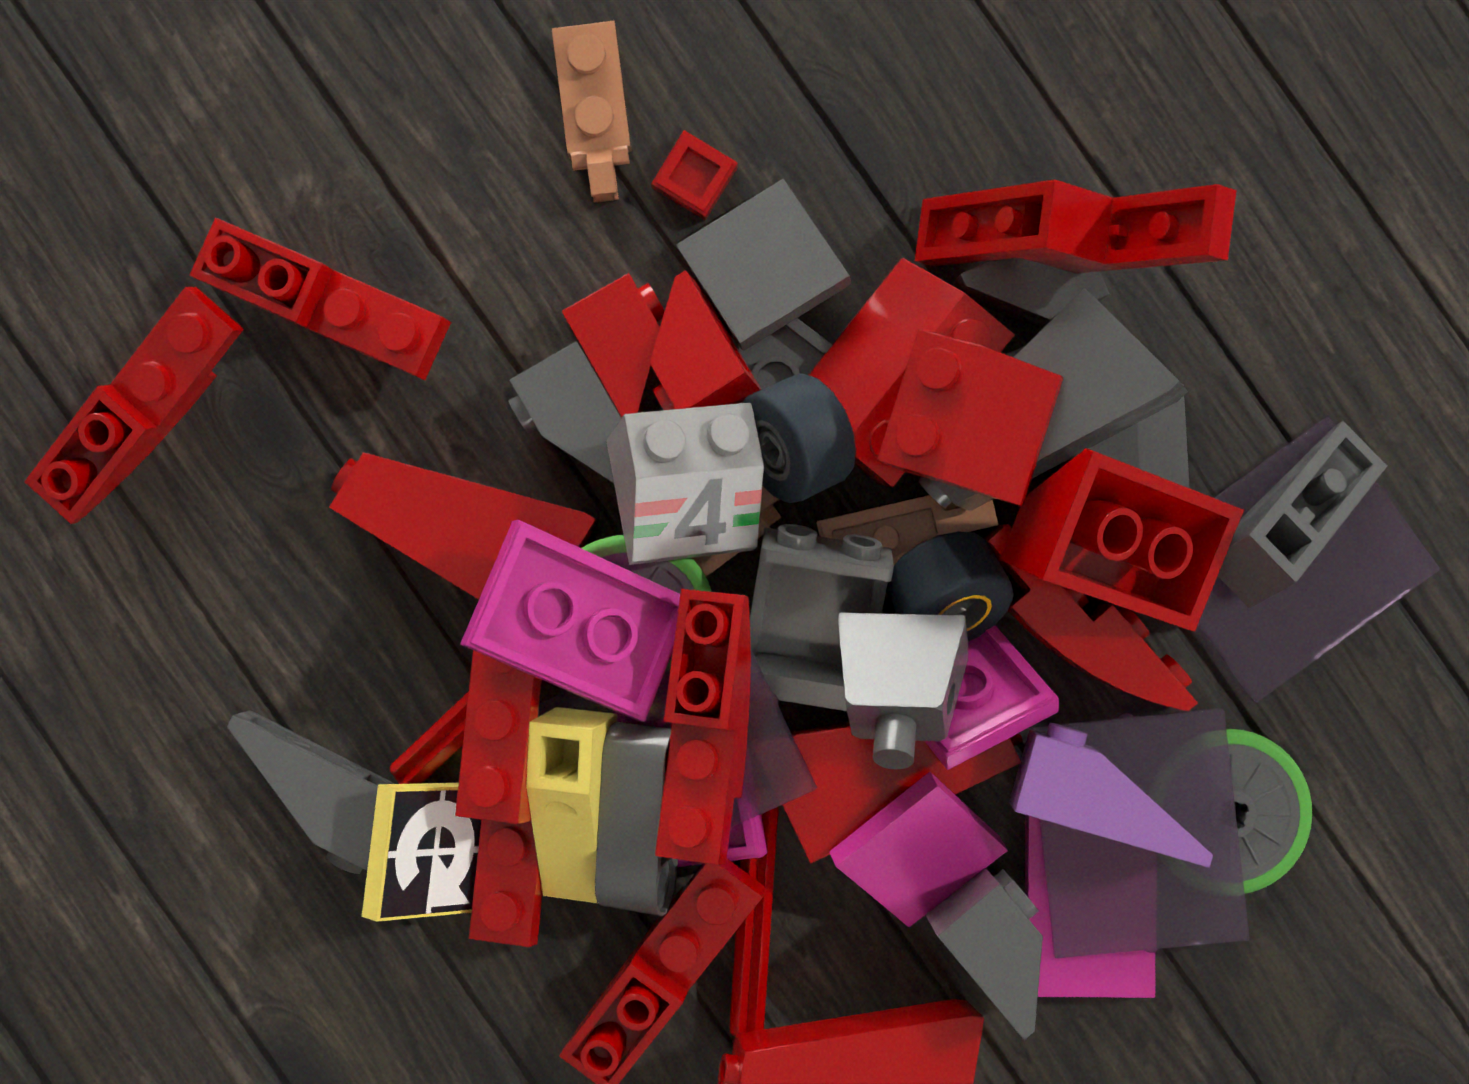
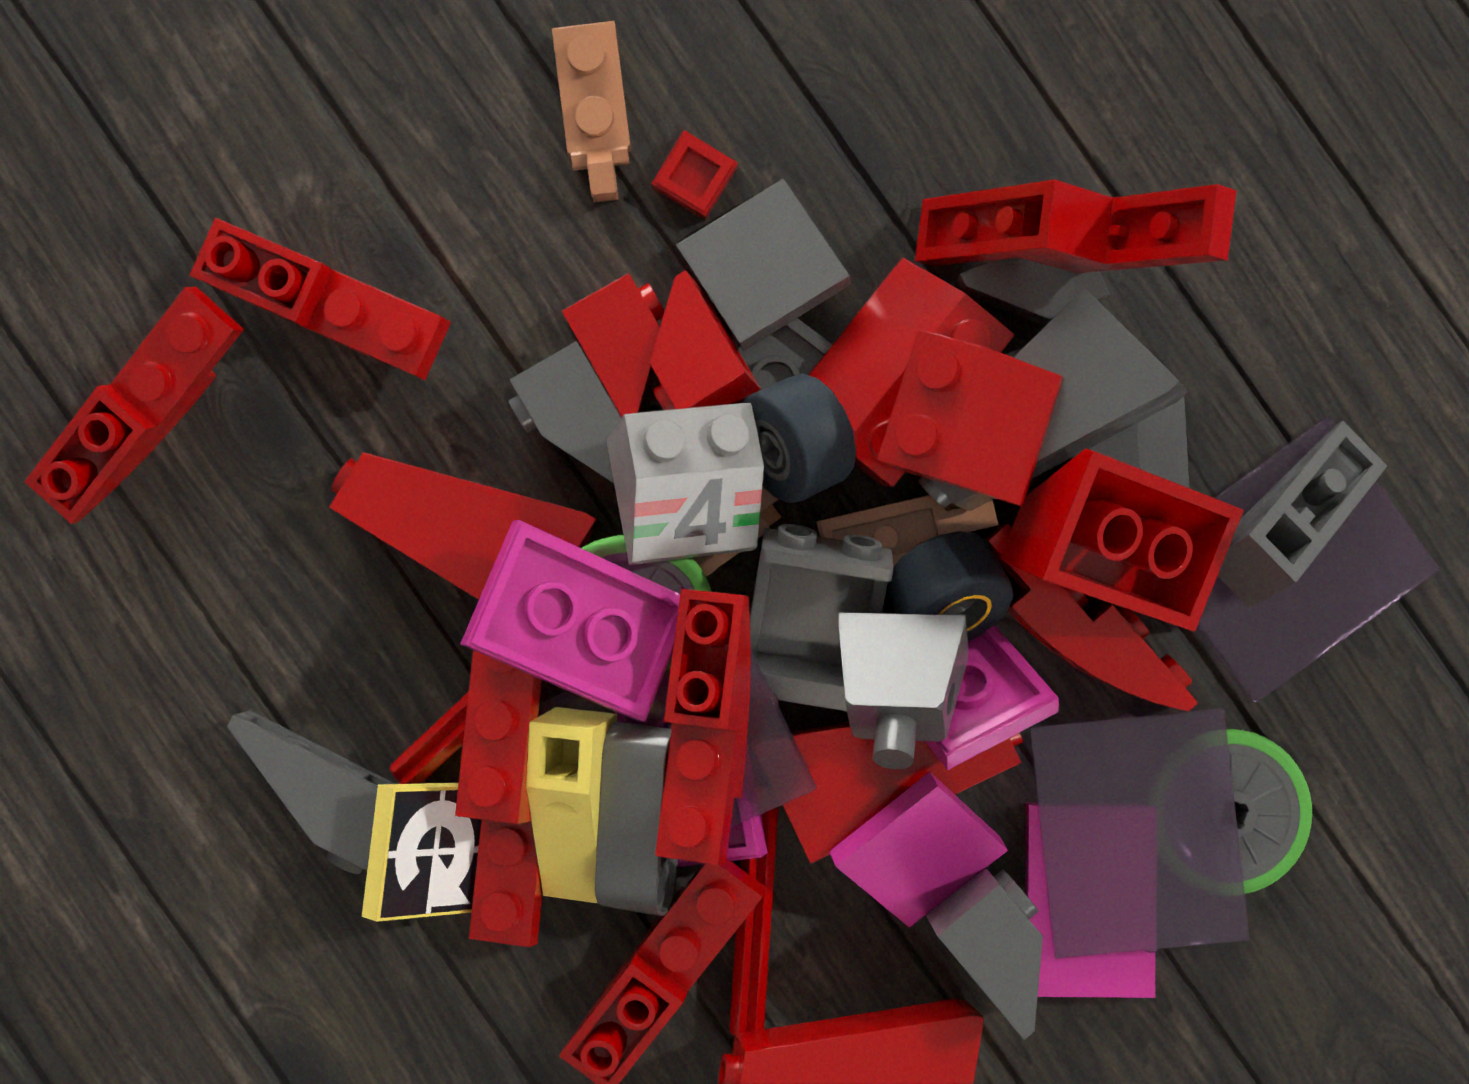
(1084, 791): medium lavender slope -> none

